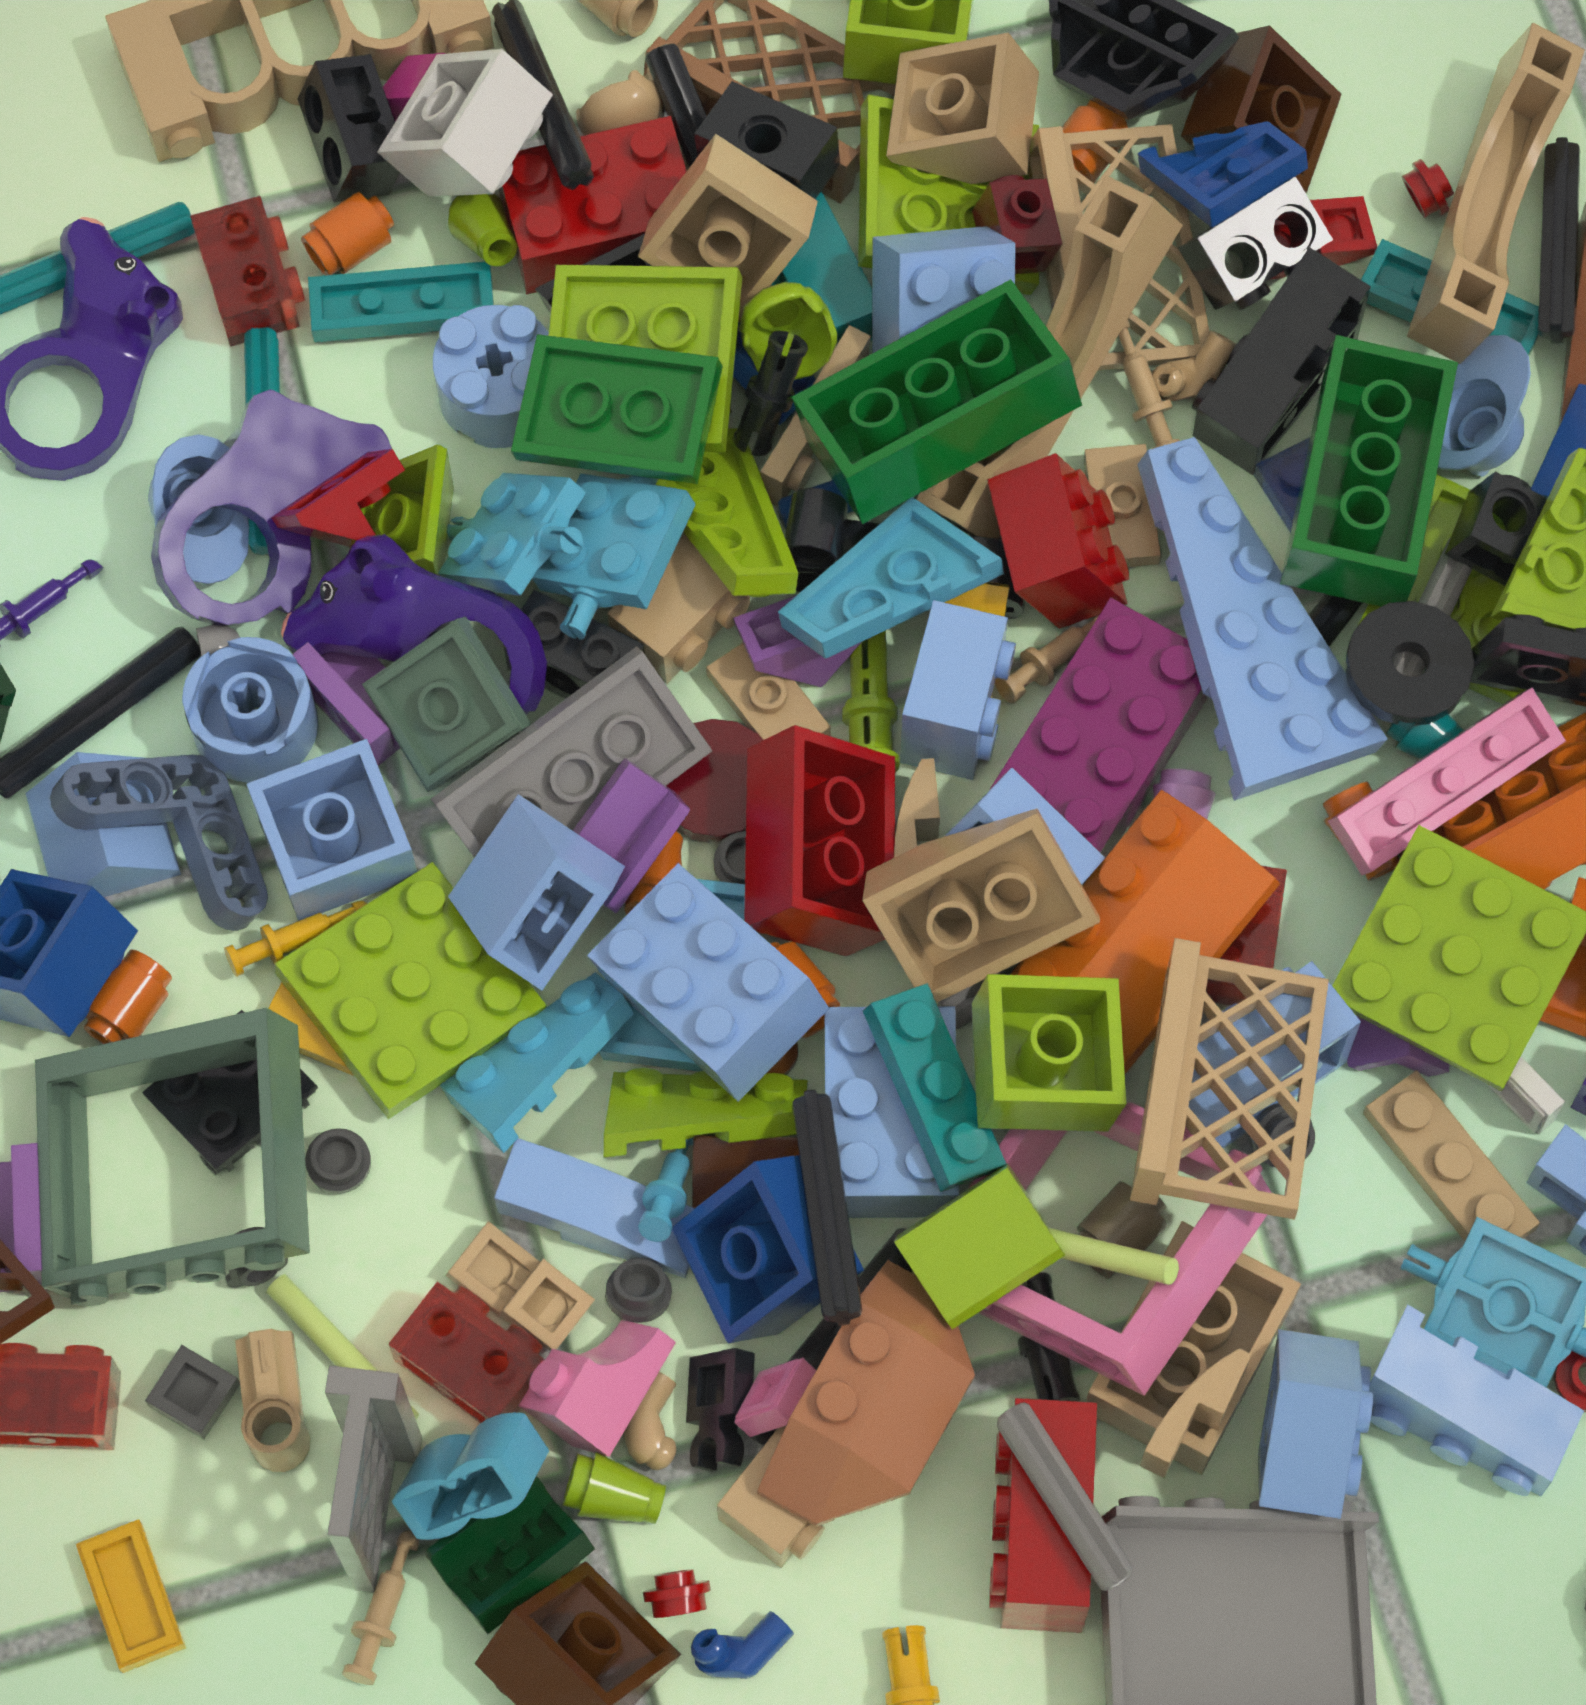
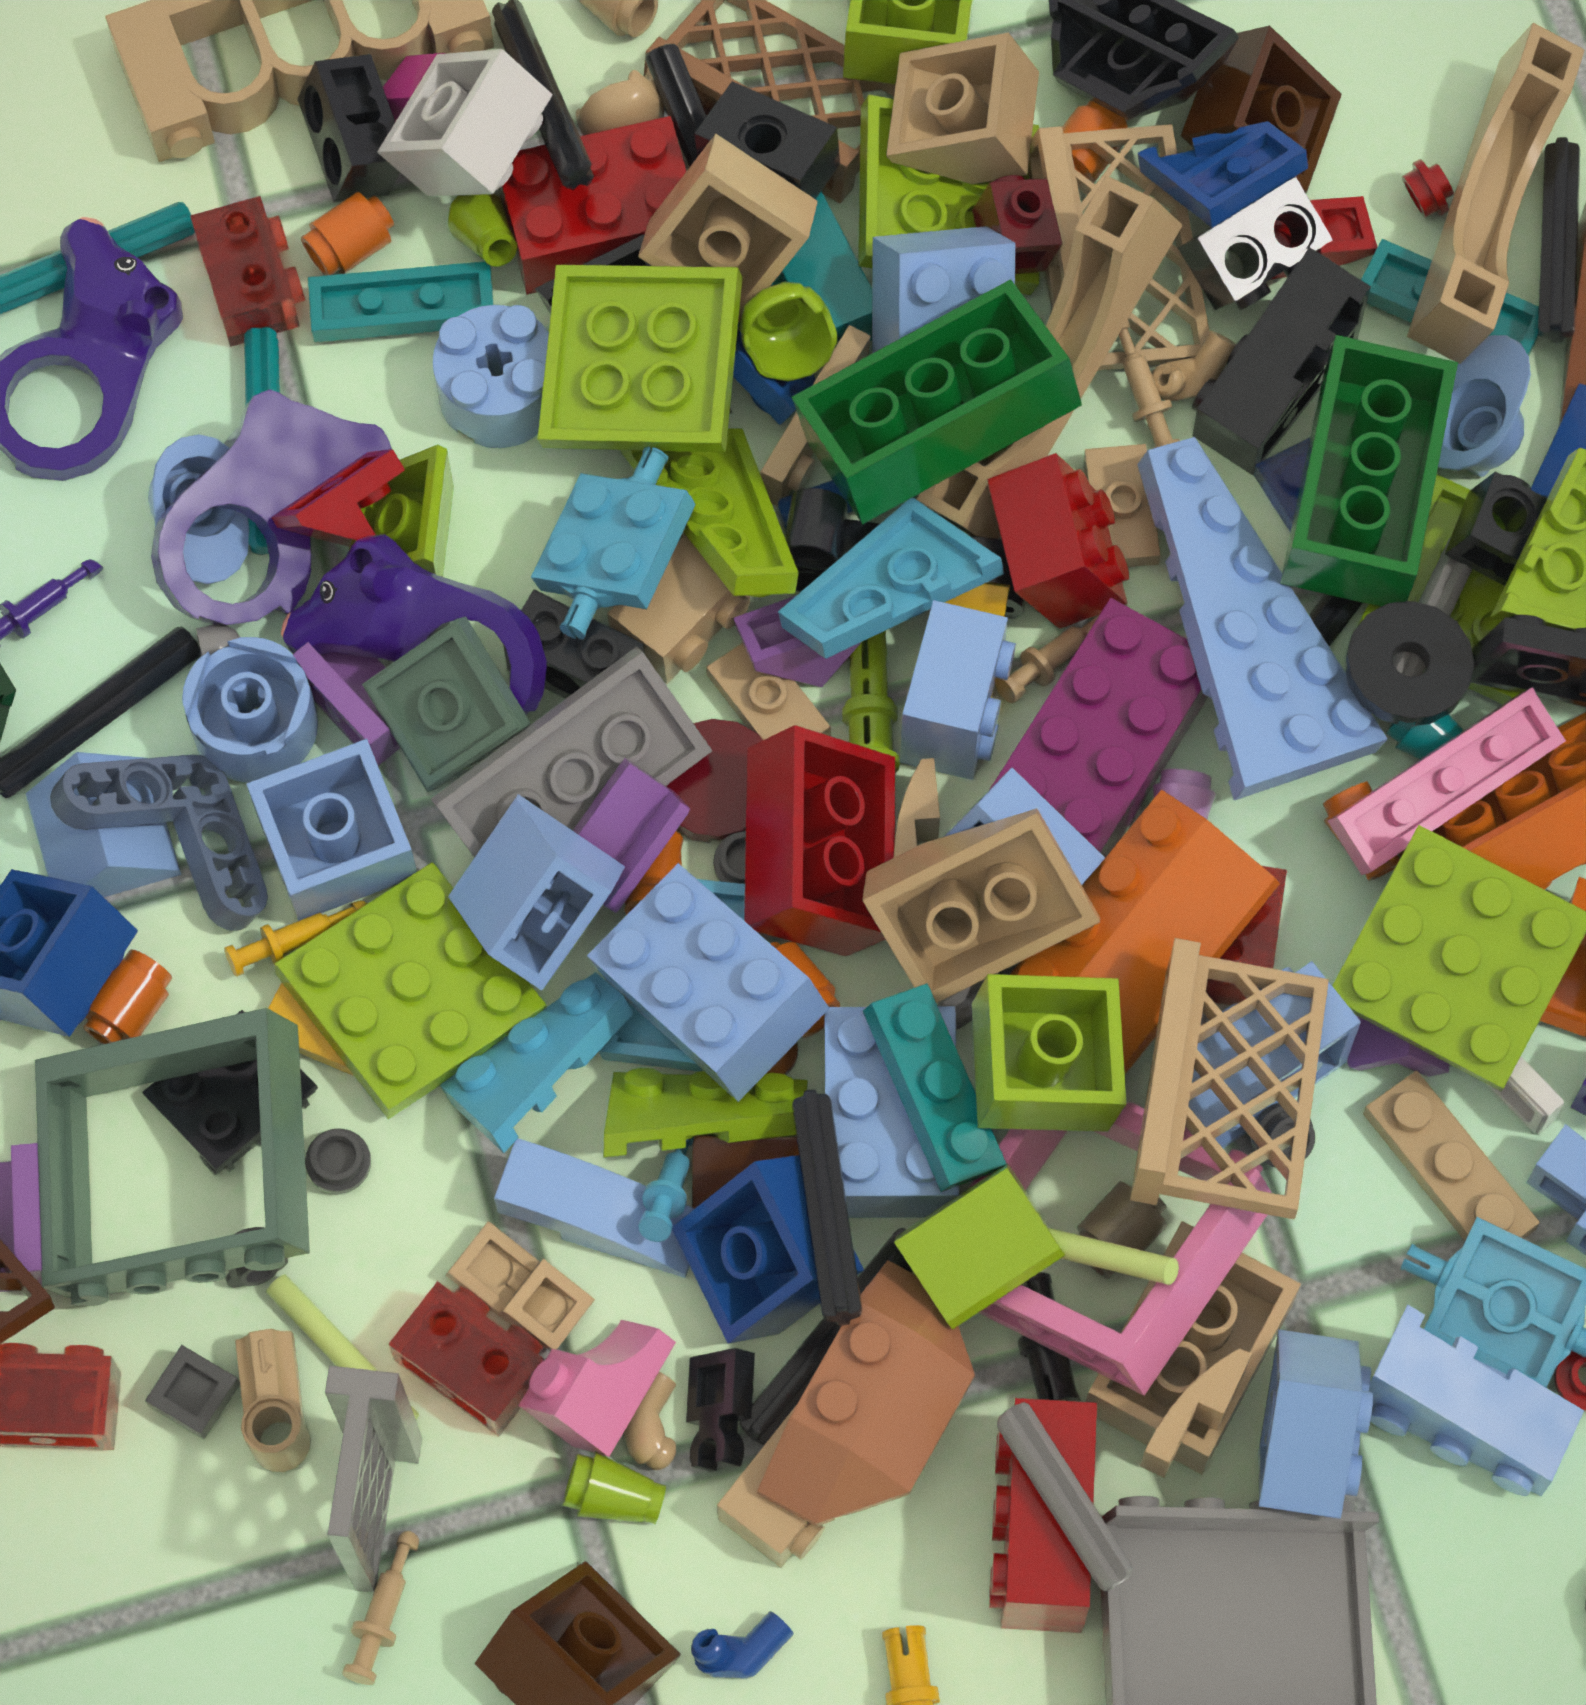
(130, 1596): yellow tile -> none
(470, 1476): medium azure brick -> none
(509, 1557): dark green bracket -> none
(513, 532): medium azure plate -> none
(617, 408): green plate -> none
(638, 1291): dark grey plate -> none
(677, 1594): red plate -> none
(769, 393): black pin -> none
(774, 1397): bright pink tile -> none

